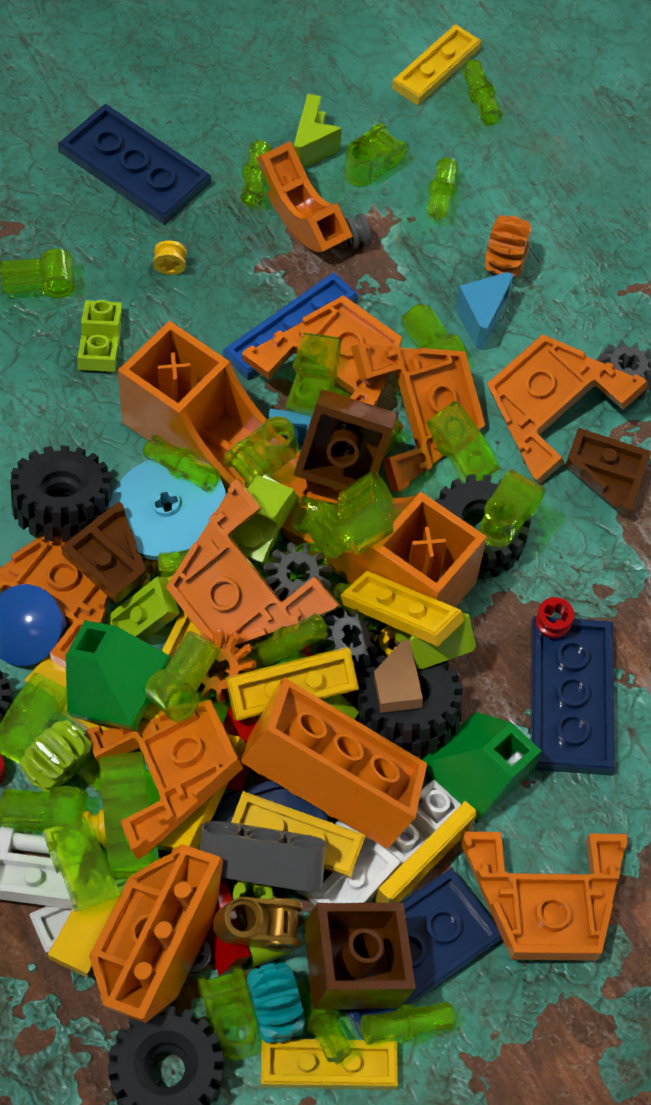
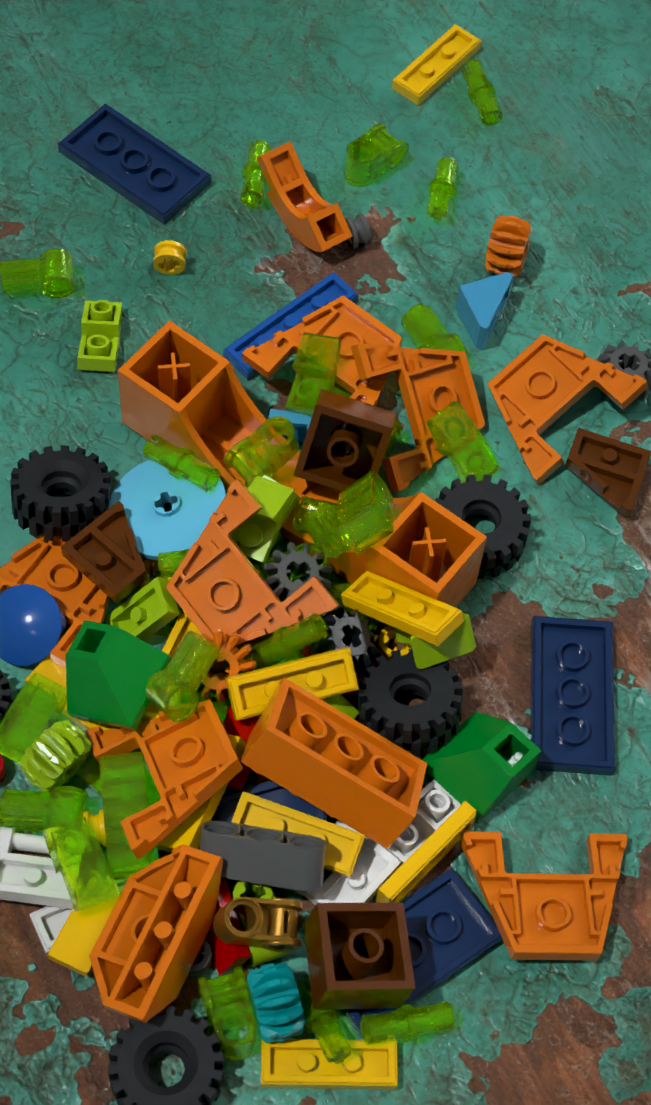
(314, 137): lime slope -> none
(398, 681): medium nougat tile -> none
(509, 508): clear neon green piece -> none
(548, 608): red bush -> none

